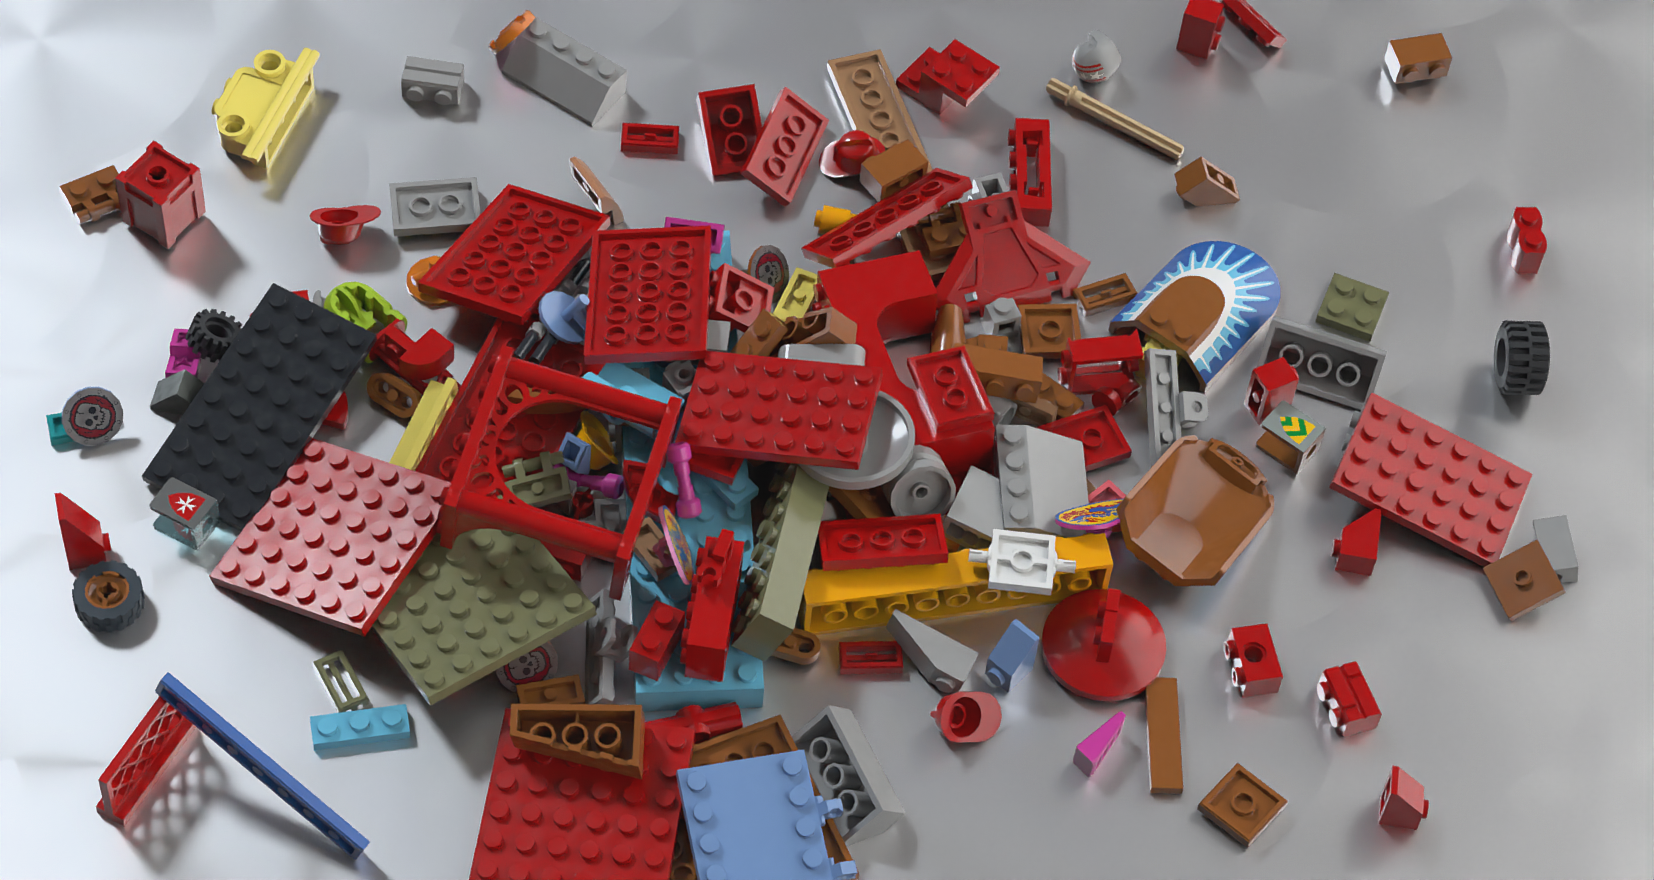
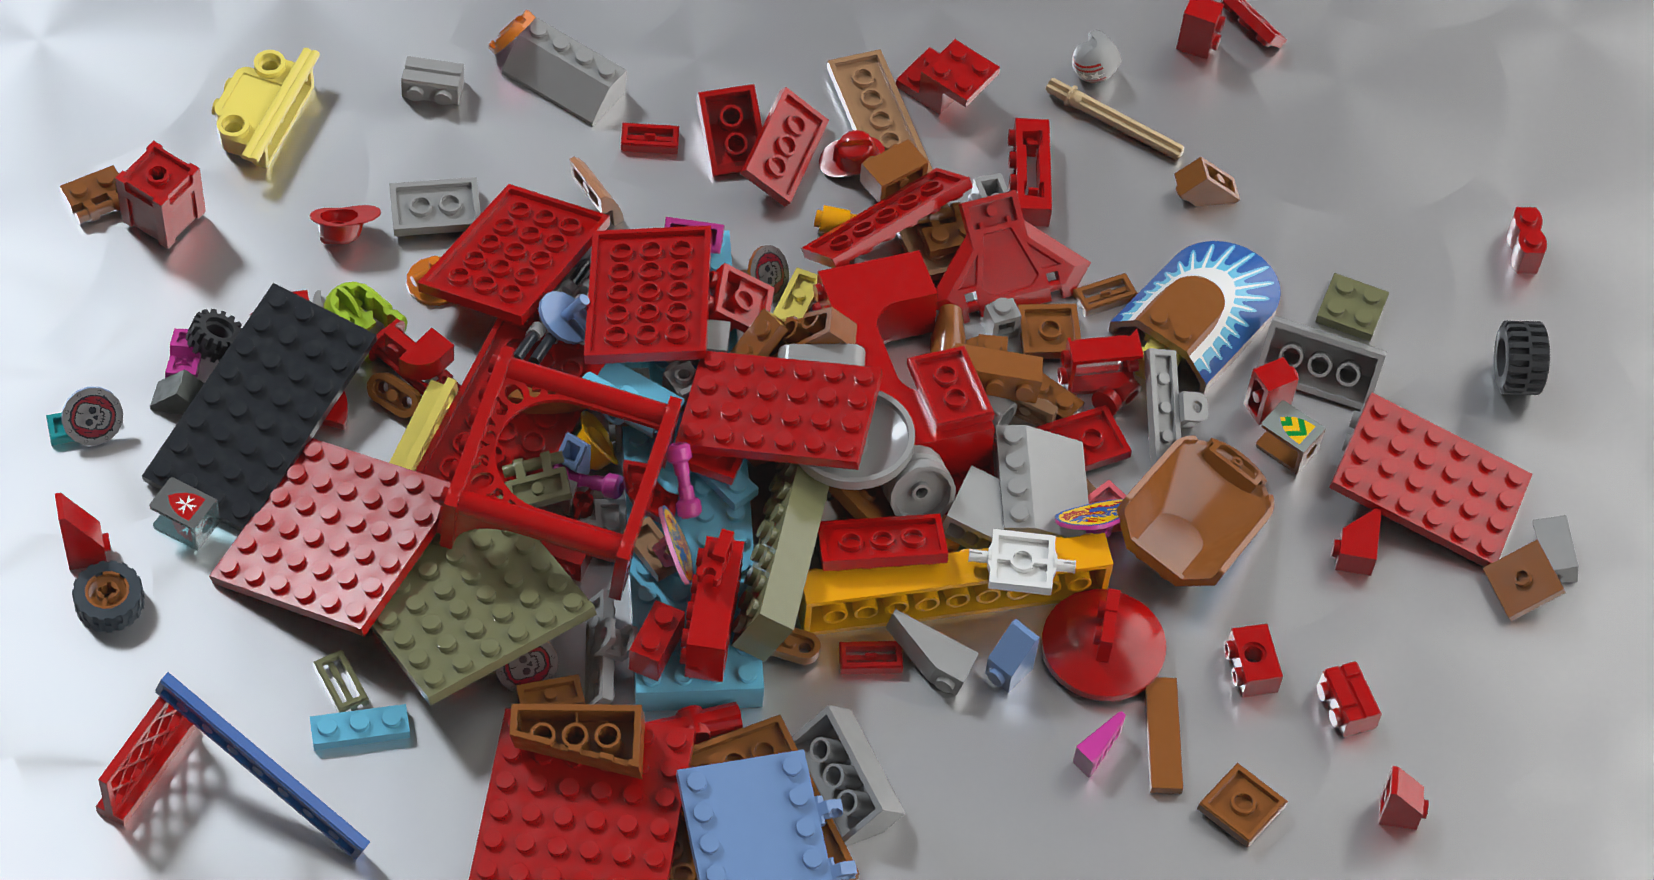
(968, 716): red piece -> none
(1418, 58): dark orange brick -> none

